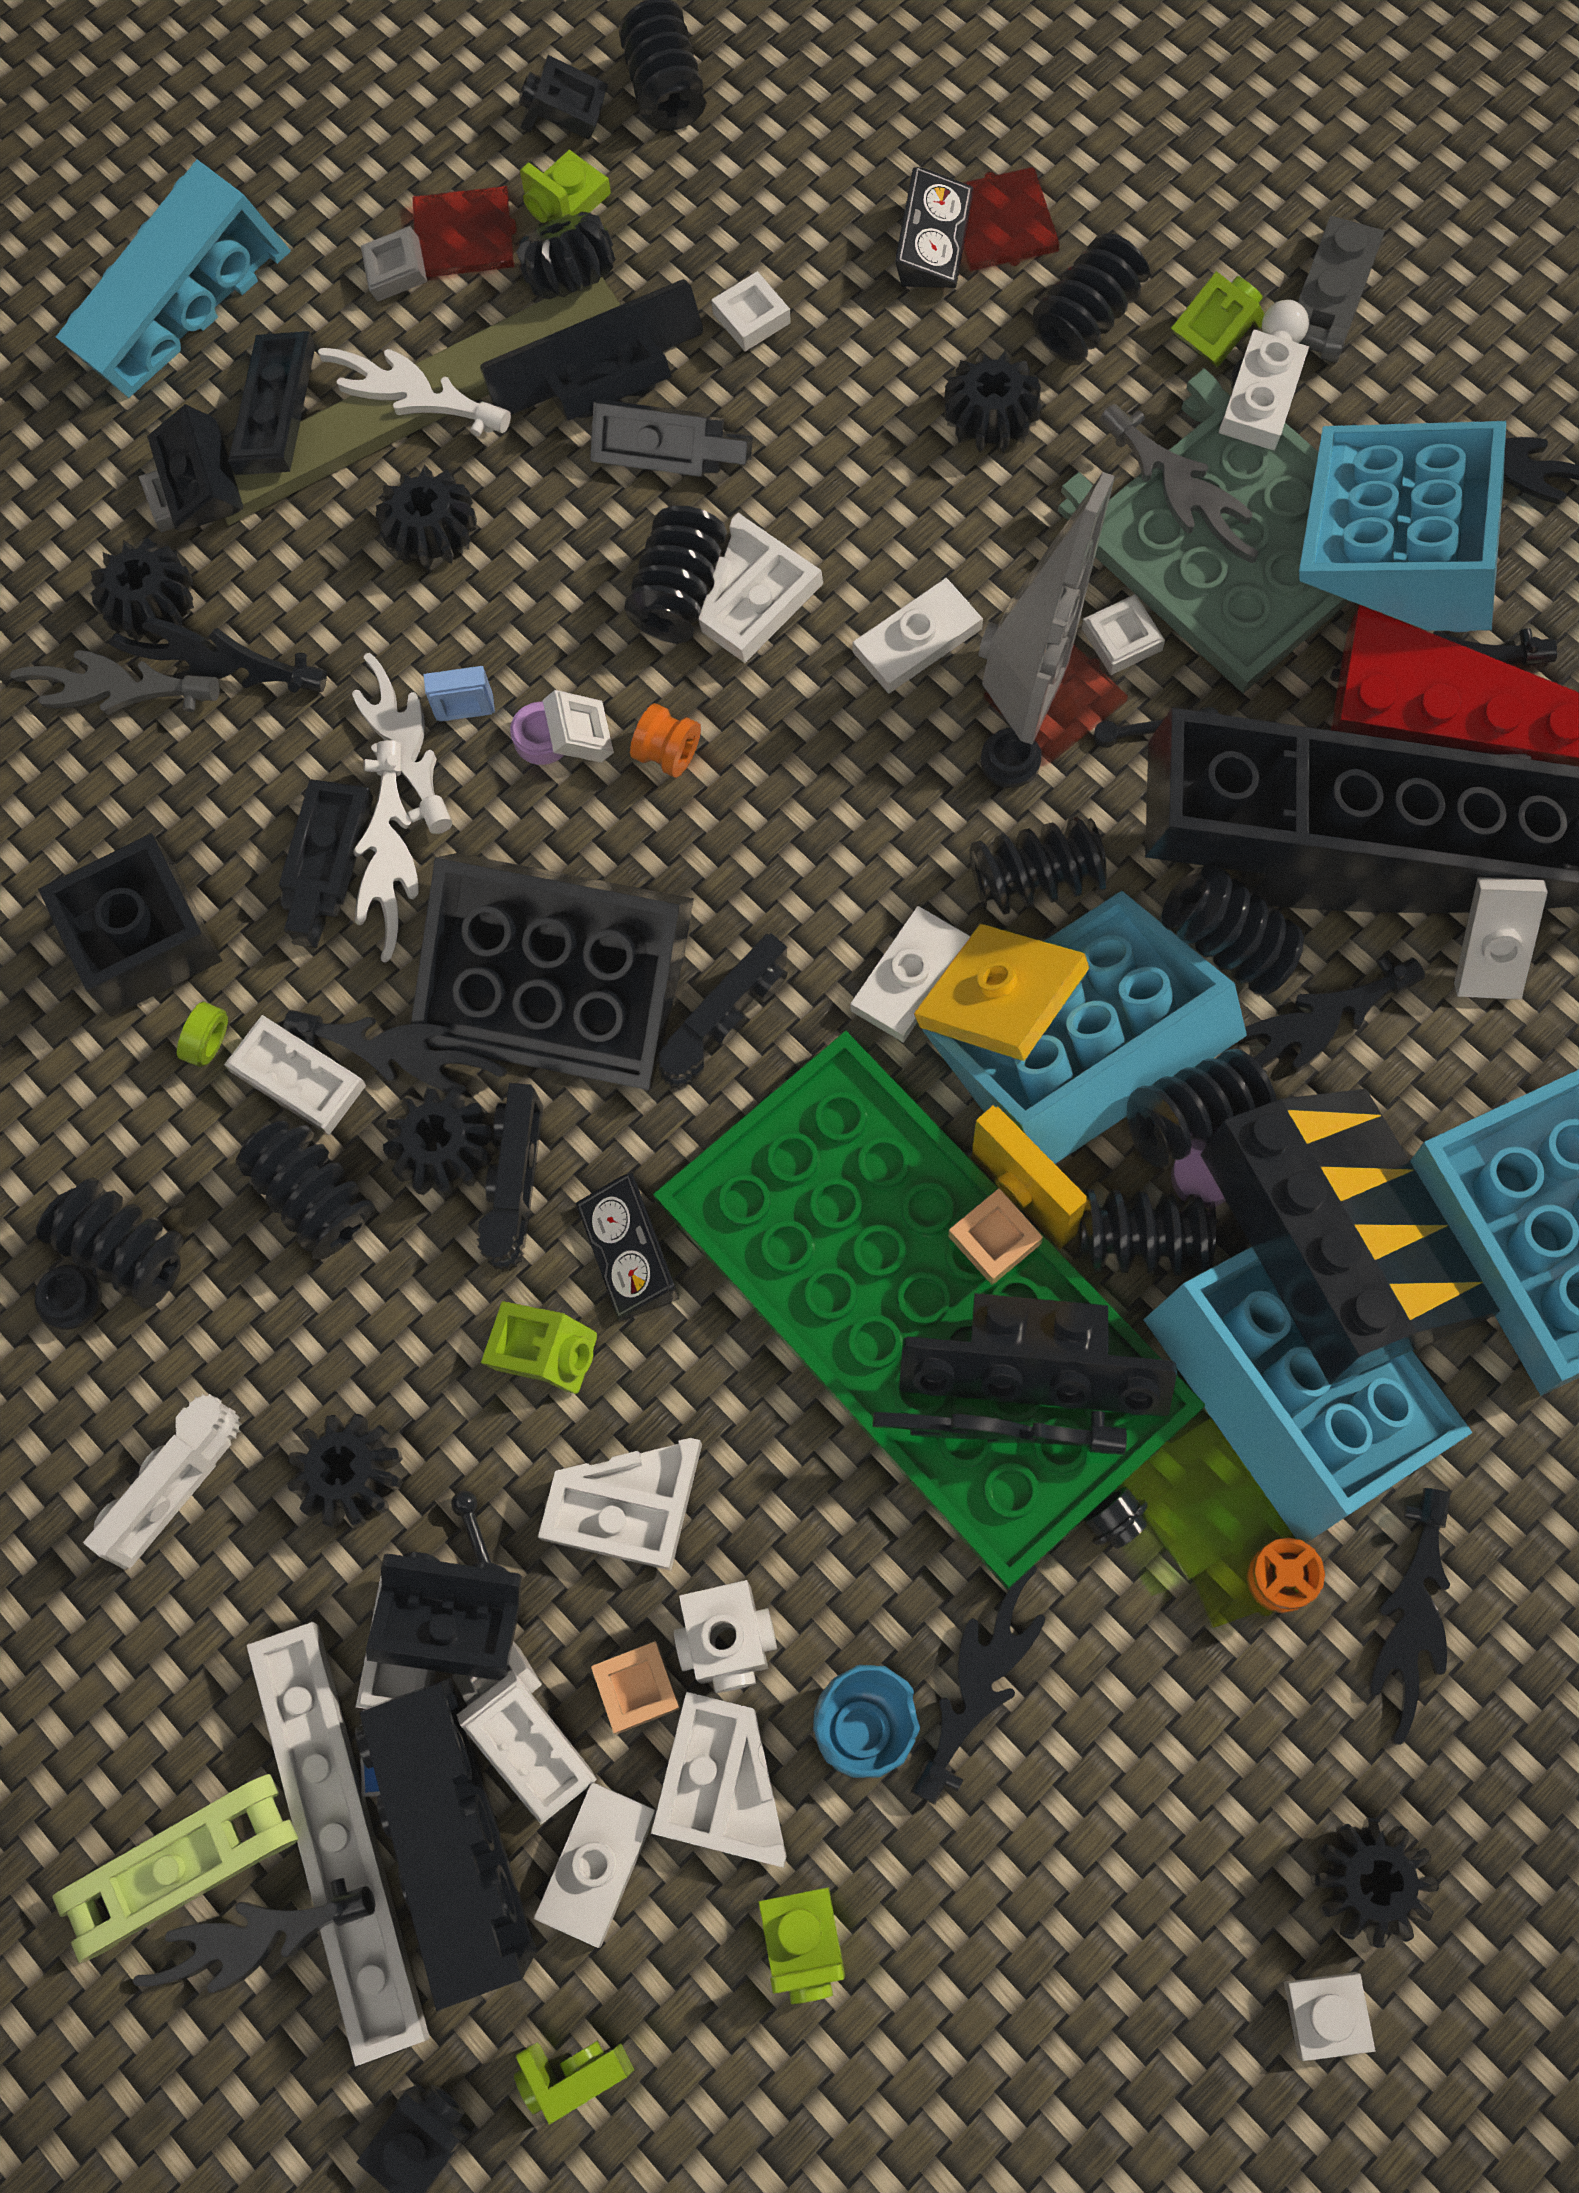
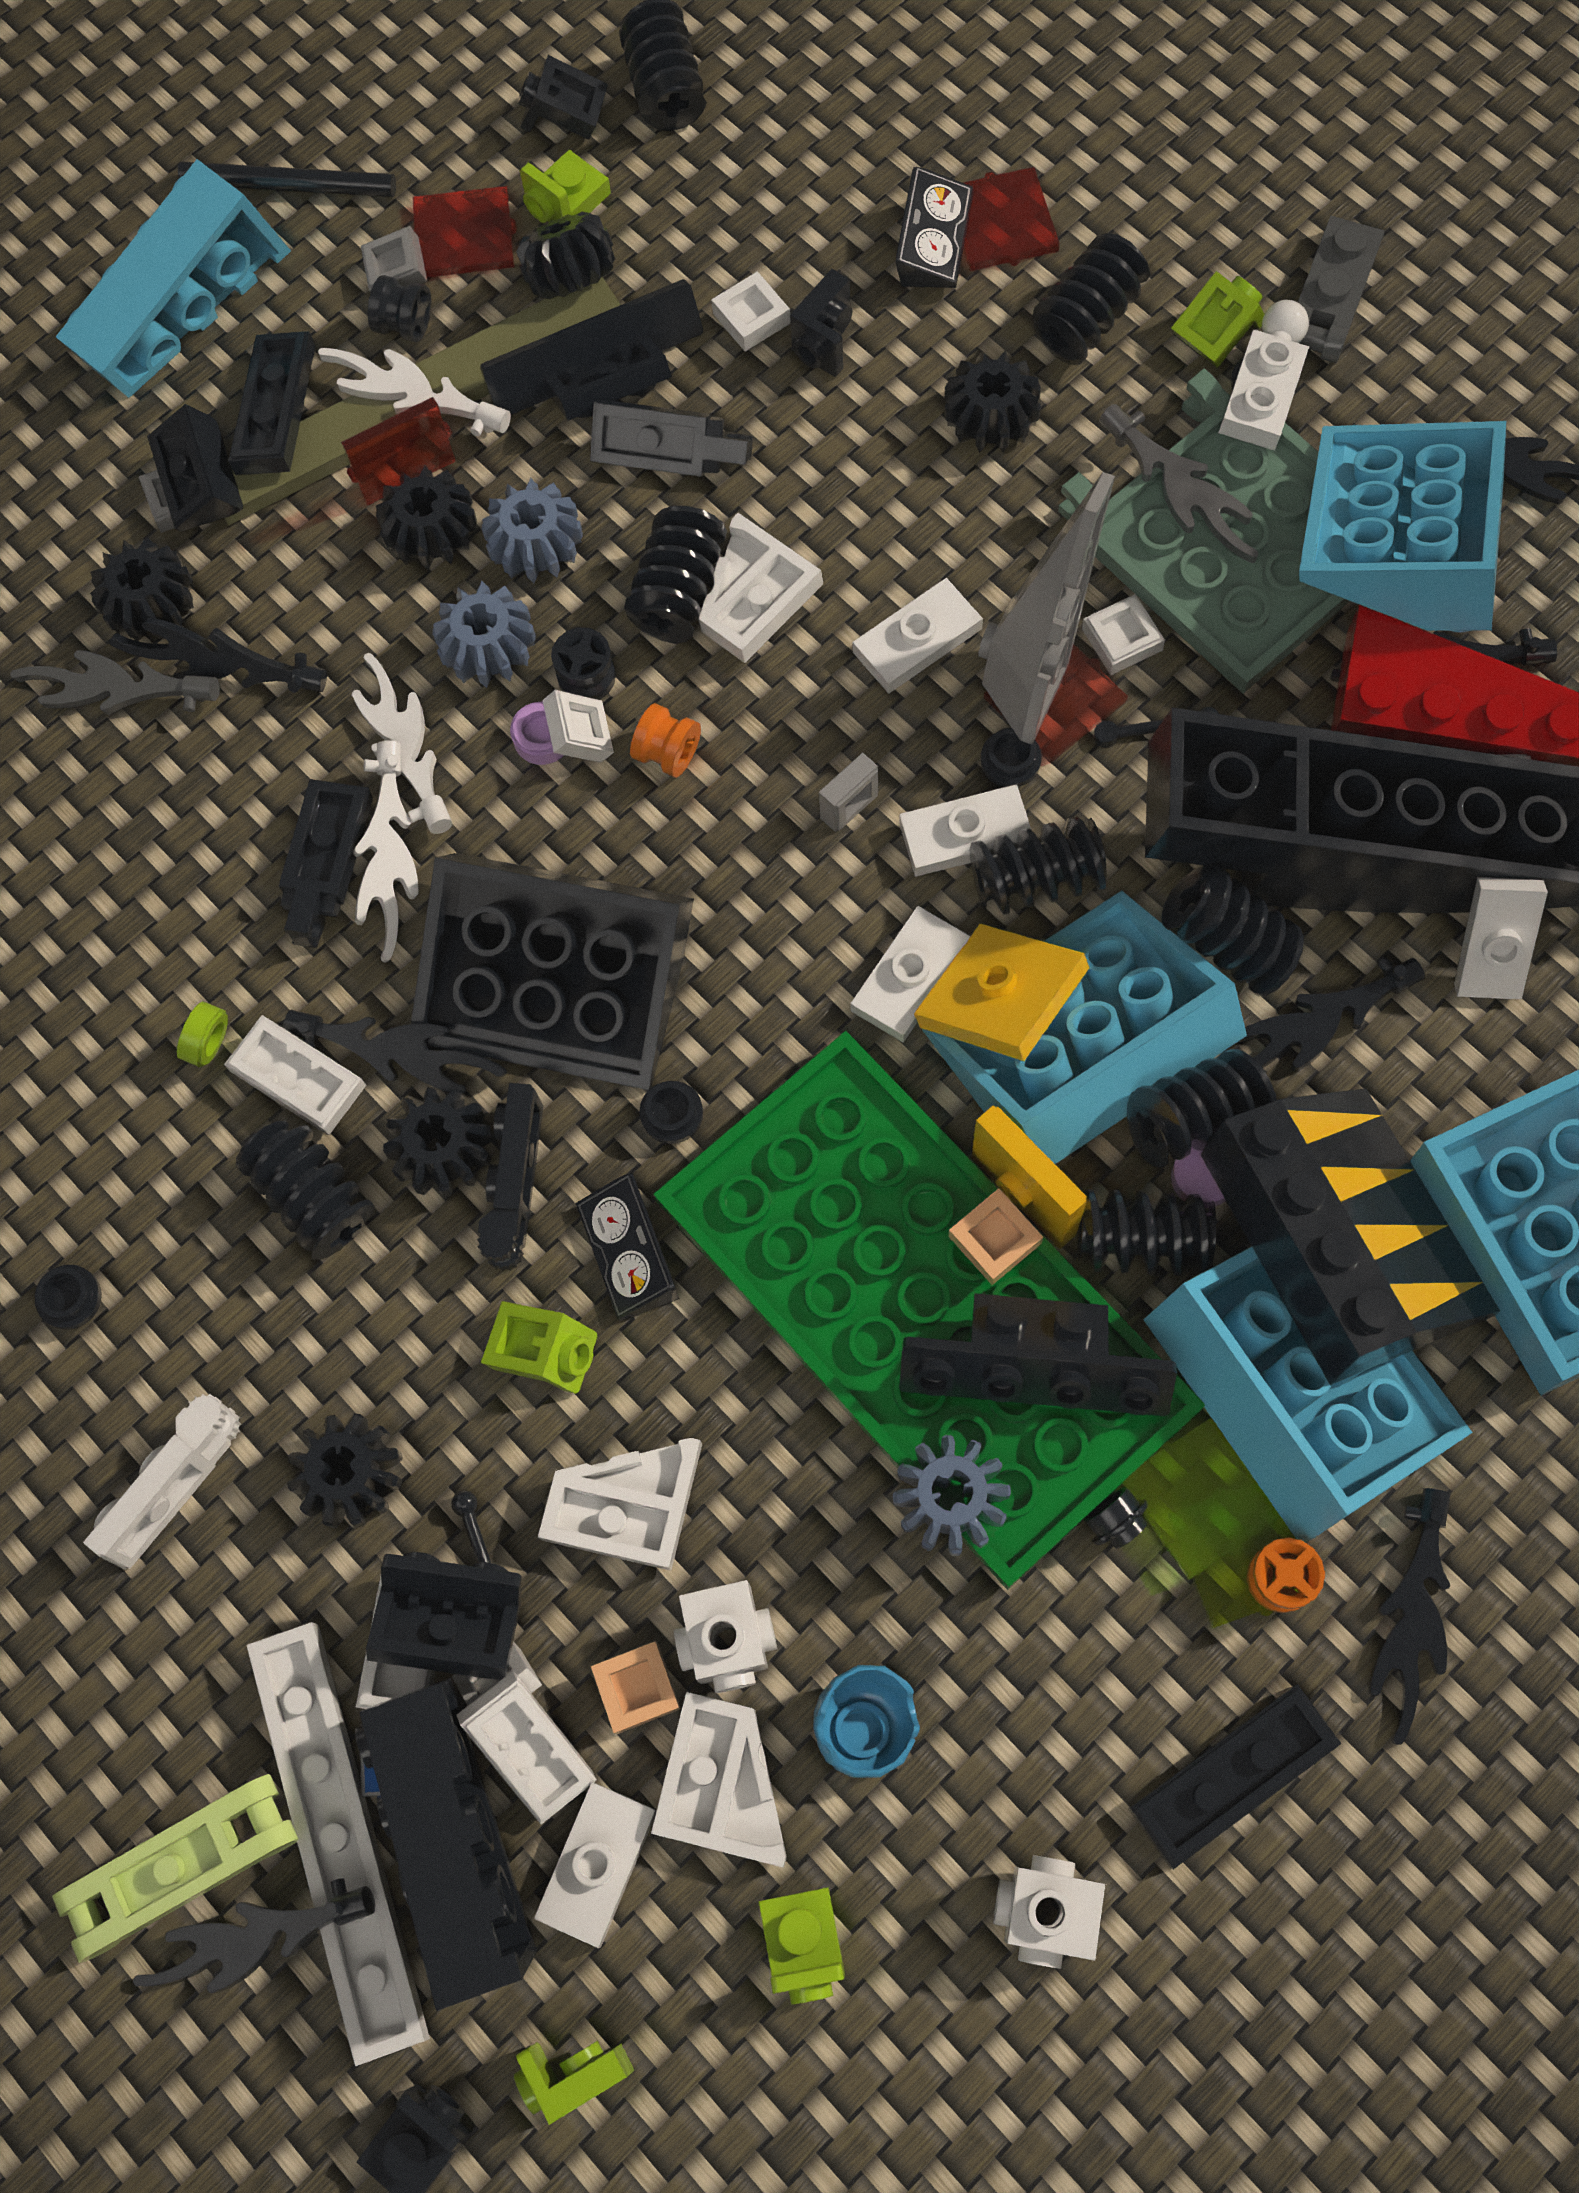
(113, 1241): black piece -> none
(129, 925): black brick -> none
(302, 179): none -> black bar
(398, 444): none -> clear red piece
(399, 308): none -> black wheel
(459, 693): light blue tile -> none
(484, 634): none -> sand blue gear
(532, 530): none -> sand blue gear
(578, 650): none -> black wheel
(671, 1112): none -> black plate
(721, 1012): black hinge -> none
(821, 322): none -> black bracket
(849, 792): none -> light grey tile
(941, 1473): none -> sand blue gear
(943, 833): none -> white plate
(977, 1671): black piece -> none
(1077, 1920): none -> white brick
(1097, 1439): black piece -> none
(1234, 1776): none -> black tile
(1329, 2016): white plate -> none
(1390, 1904): black gear -> none

